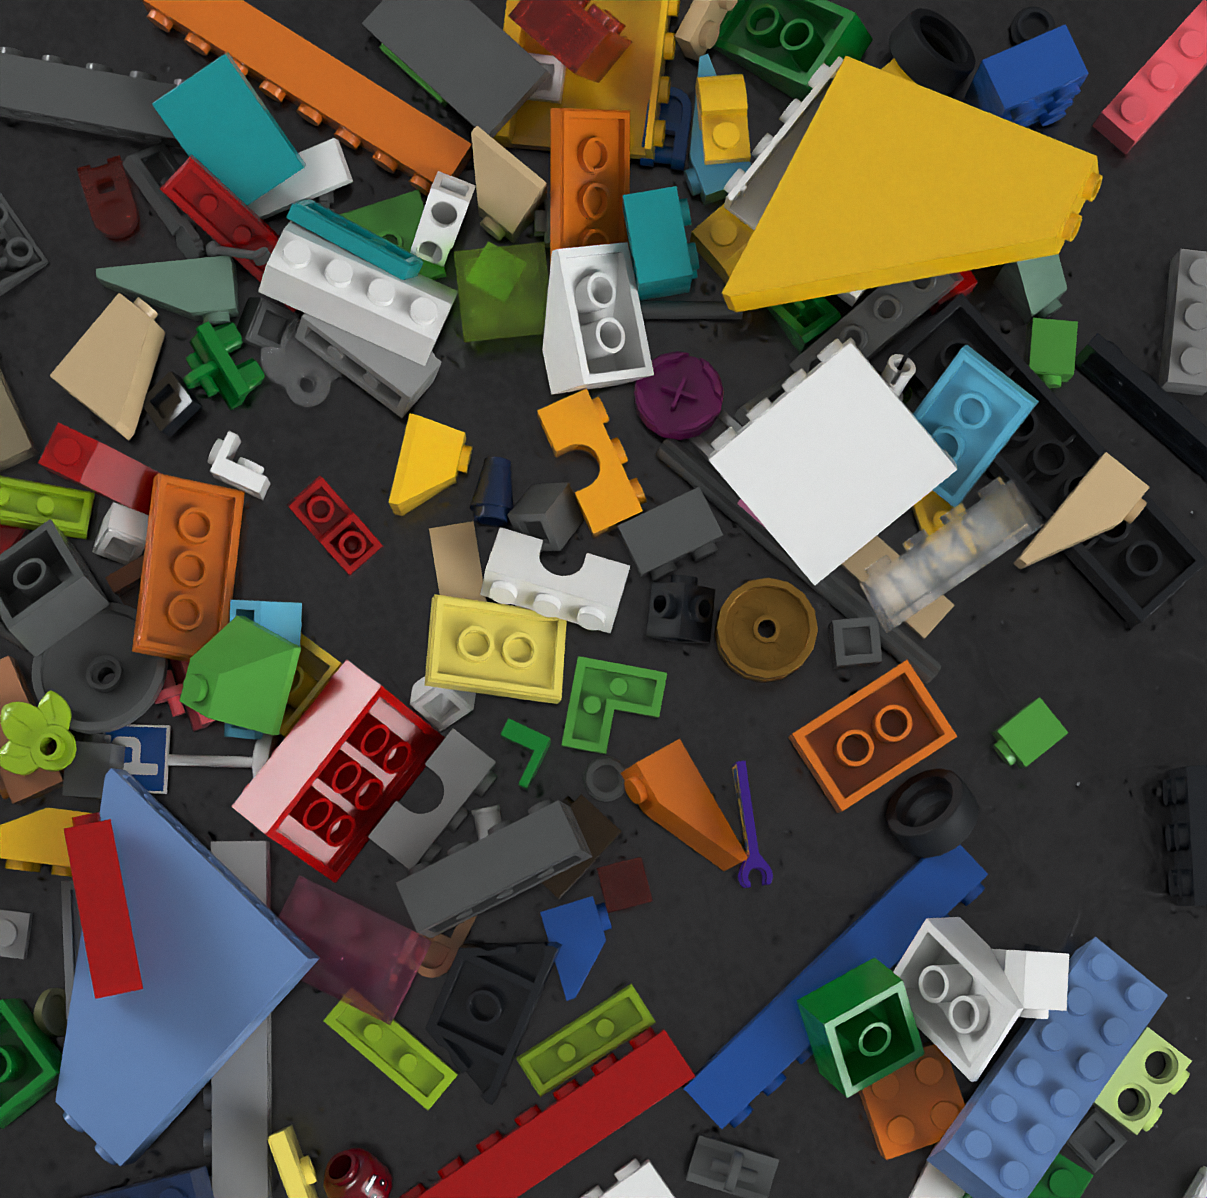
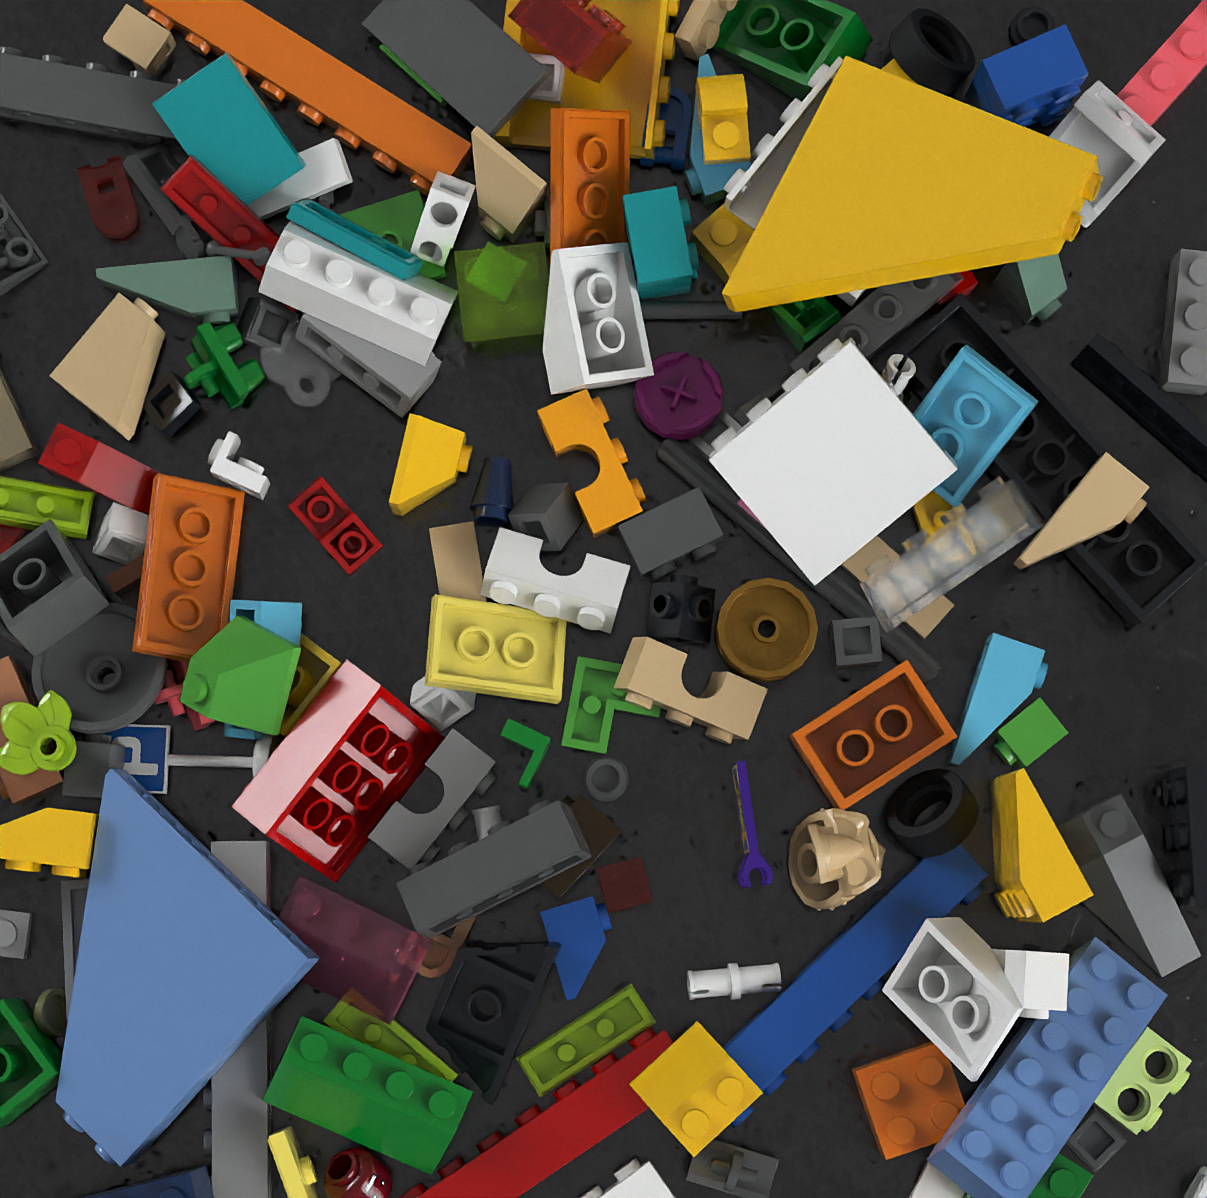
(102, 906): red slope -> none
(140, 40): none -> tan panel
(367, 1095): none -> green slope
(654, 678): none -> tan arch
(678, 799): orange slope -> none
(695, 1088): none -> yellow slope
(733, 981): none -> white pin
(834, 858): none -> tan head
(861, 1027): green brick -> none
(1001, 683): none -> medium azure slope
(1029, 855): none -> yellow slope
(1051, 349): bright green brick -> none
(1114, 134): none -> white panel
(1128, 885): none -> dark grey wedge

